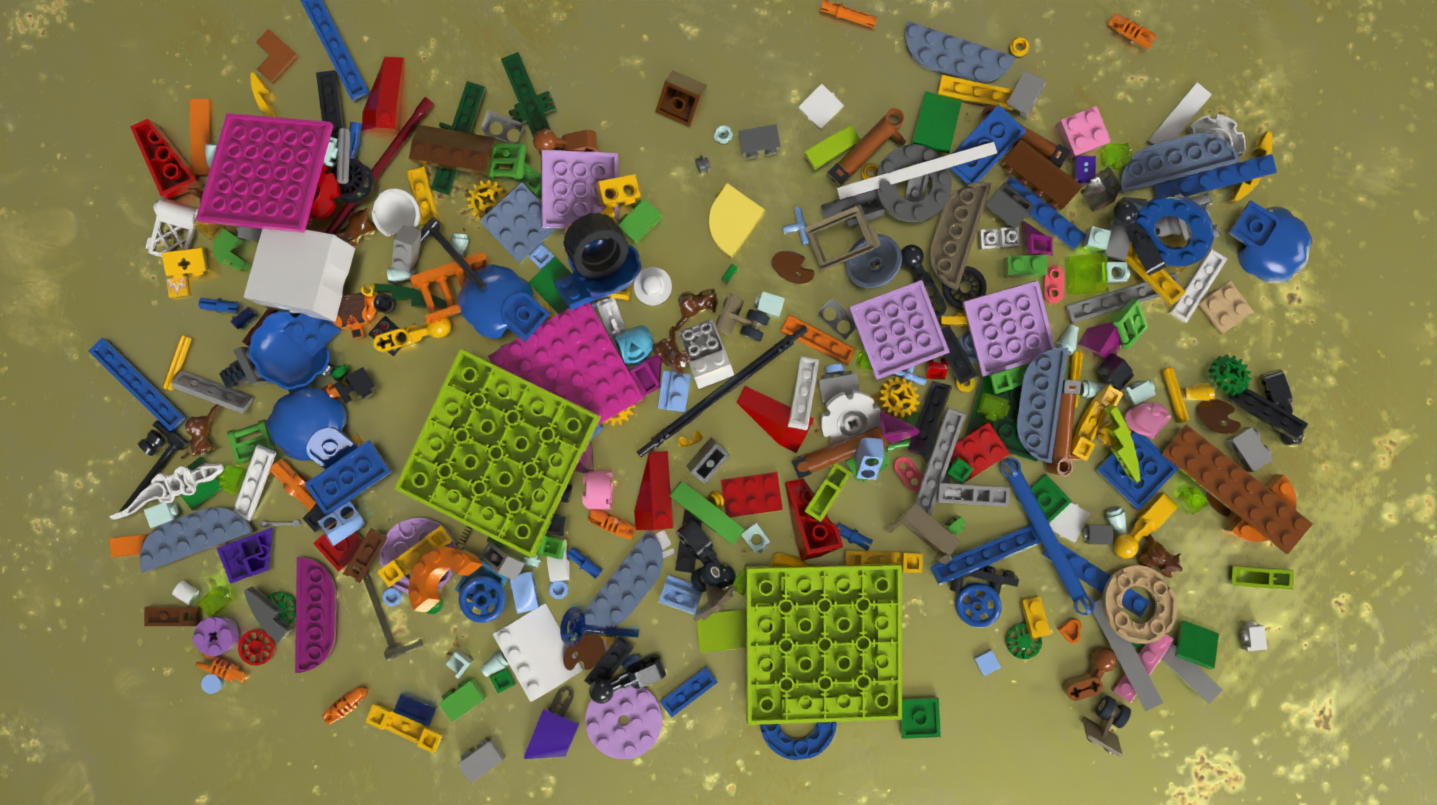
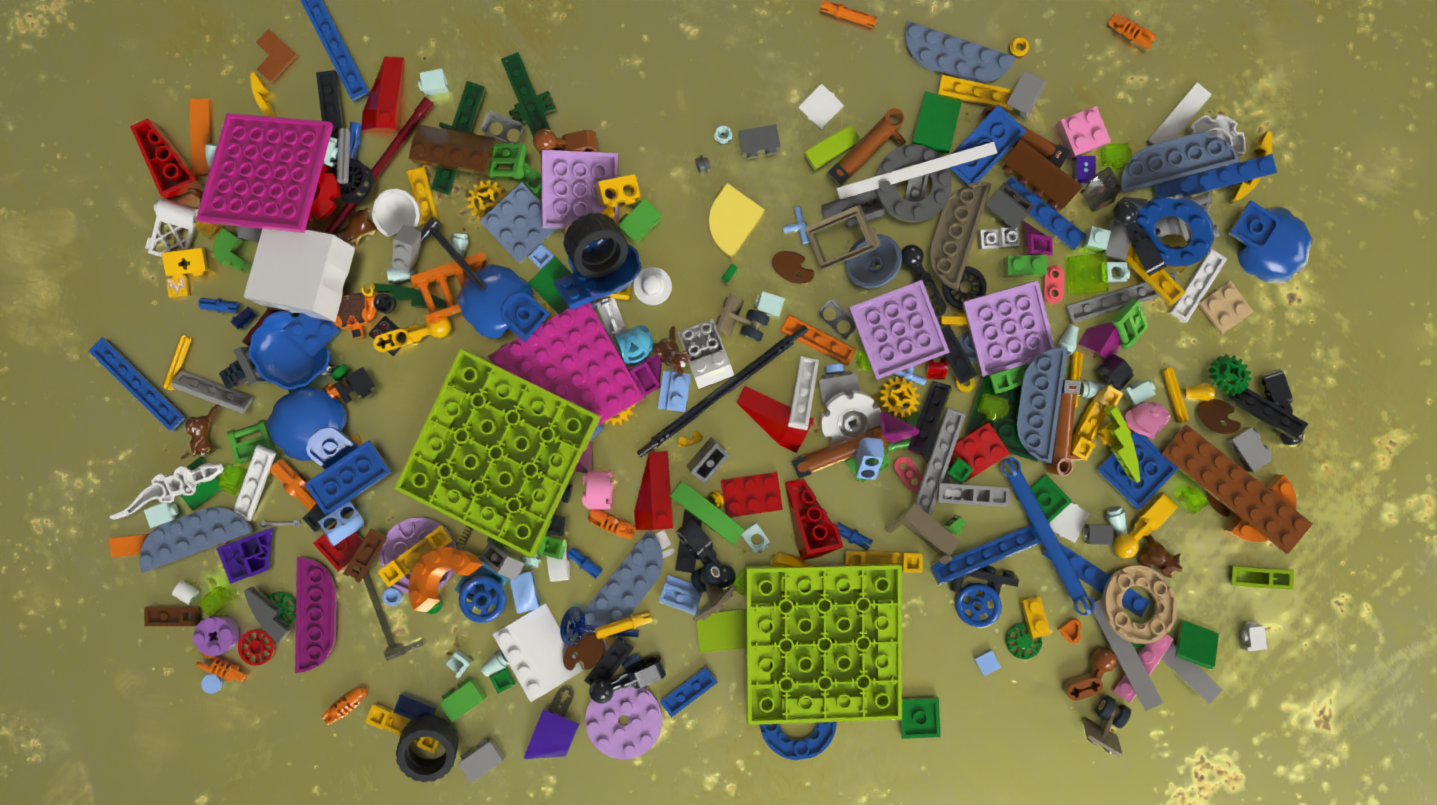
(152, 442): black wheel -> none
(175, 442): black bar -> none
(424, 769): none -> black tyre
(433, 82): none -> light aqua brick
(558, 589): light blue tile -> none
(622, 625): none -> yellow axle
(680, 98): reddish brown slope -> none
(692, 304): reddish brown animal -> none
(828, 491): lime slope -> none
(870, 166): yellow plate -> none

